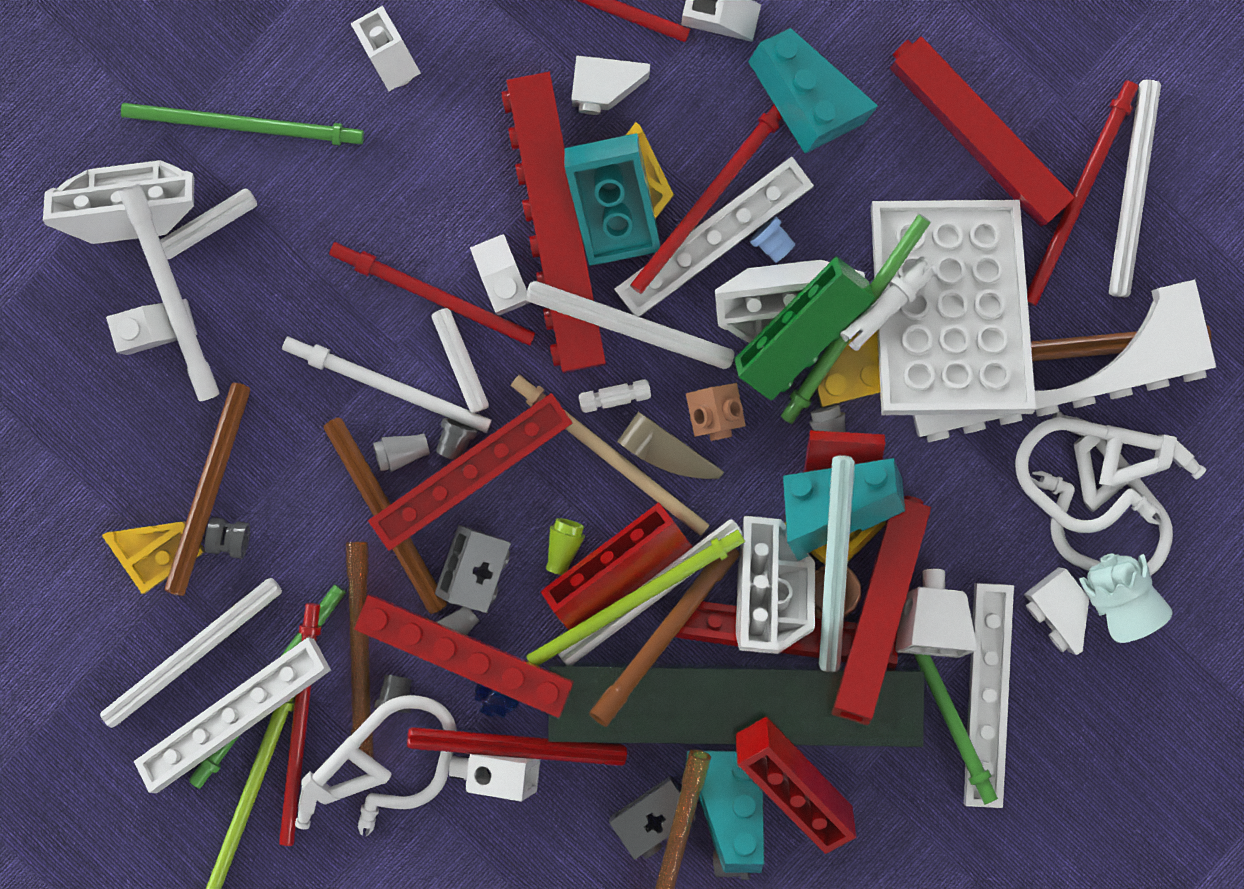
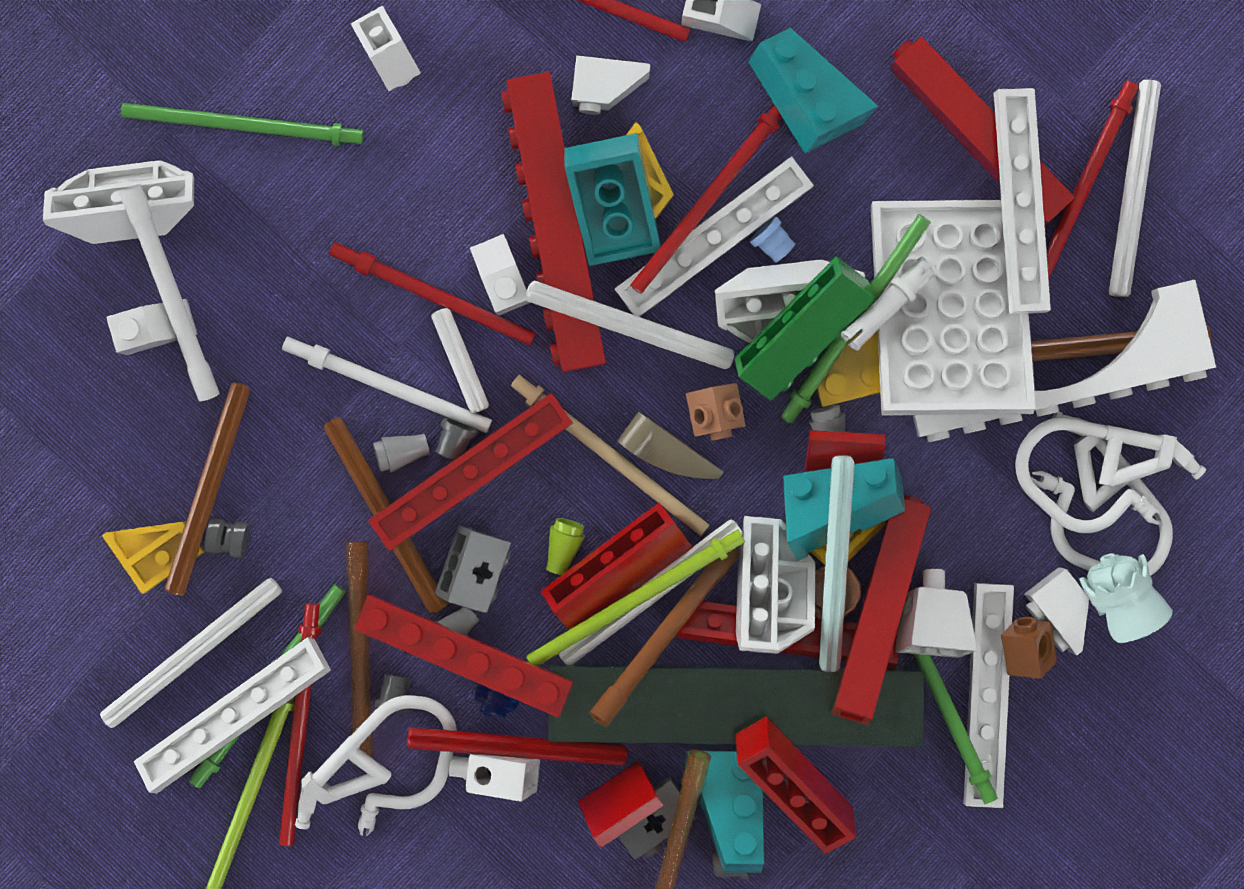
(208, 223): white axle -> none
(614, 396): white axle -> none
(619, 804): none -> red tile
(1022, 201): none -> white plate
(1029, 648): none -> dark orange brick

